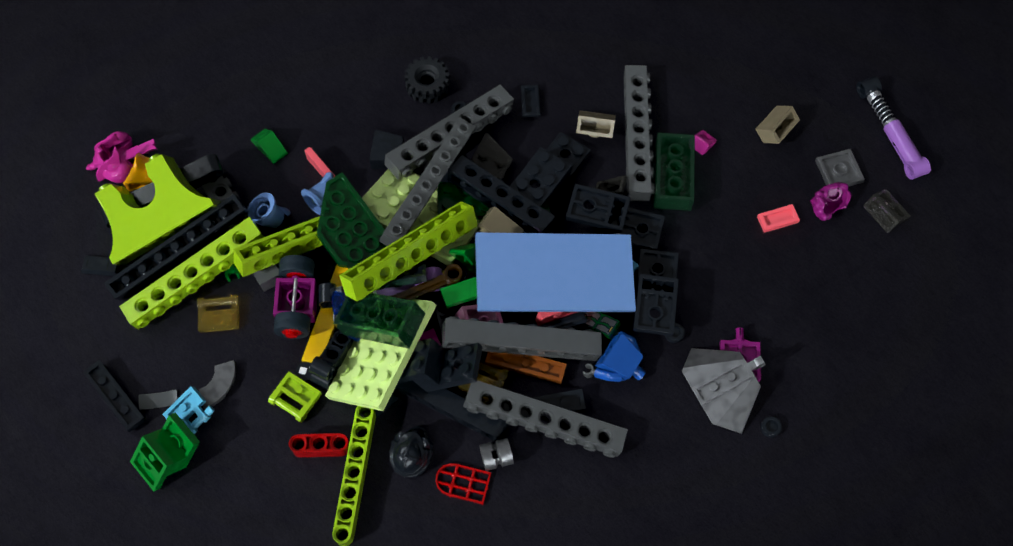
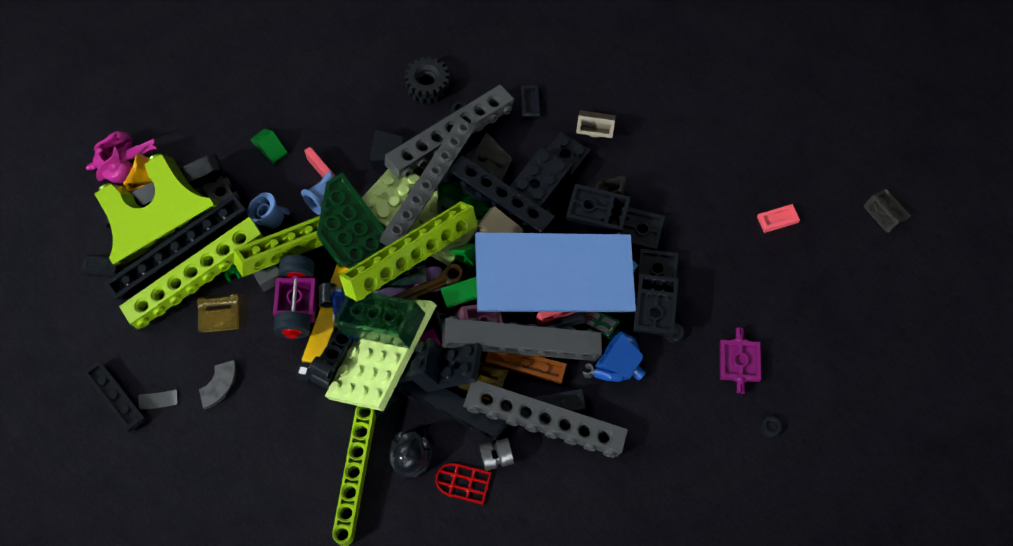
(164, 451): green bracket -> none
(188, 404): medium azure plate -> none
(298, 391): lime plate -> none
(311, 440): red beam -> none
(637, 189): dark grey brick -> none
(674, 171): clear green brick -> none
(703, 142): dark pink slope -> none
(723, 385): flat silver panel -> none
(777, 124): dark tan brick -> none
(830, 199): magenta hair -> none
(840, 168): flat silver tile -> none
(914, 163): piece -> none

